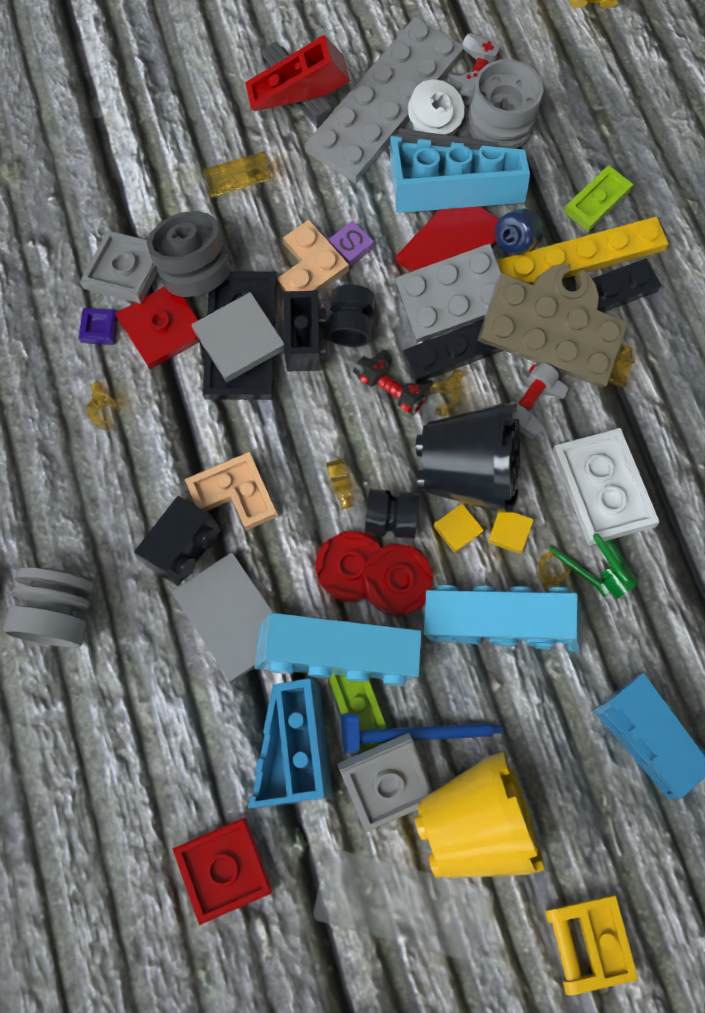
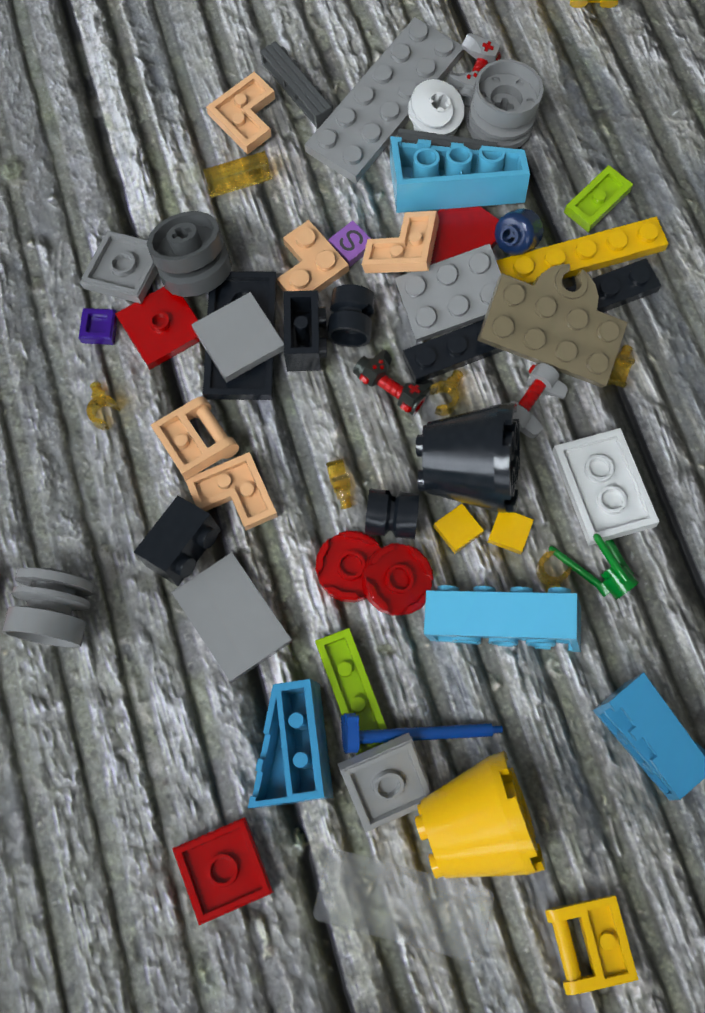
(185, 444): none -> light nougat plate
(237, 111): none -> light nougat plate
(299, 77): red slope -> none
(337, 648): medium azure wedge -> none
(409, 251): none -> light nougat plate

